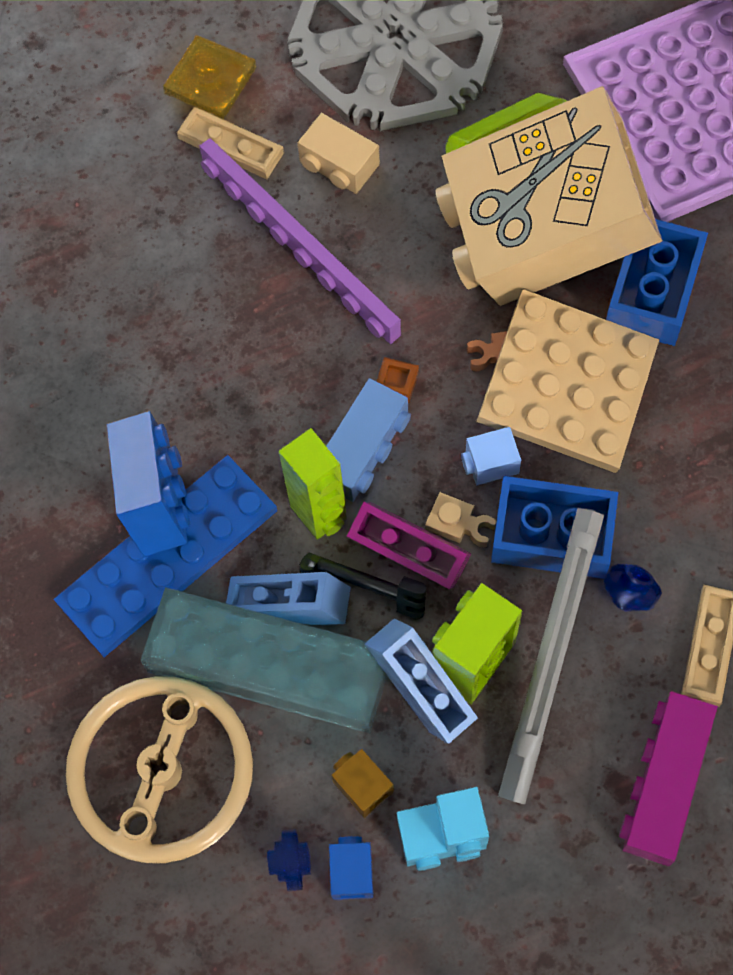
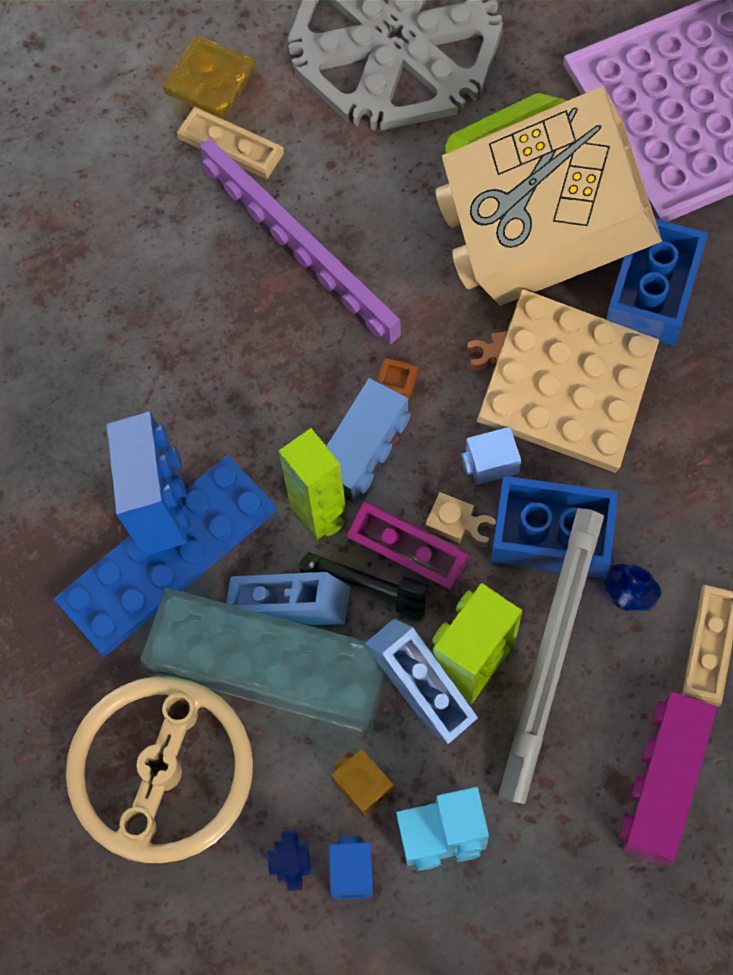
(338, 153): tan brick -> none

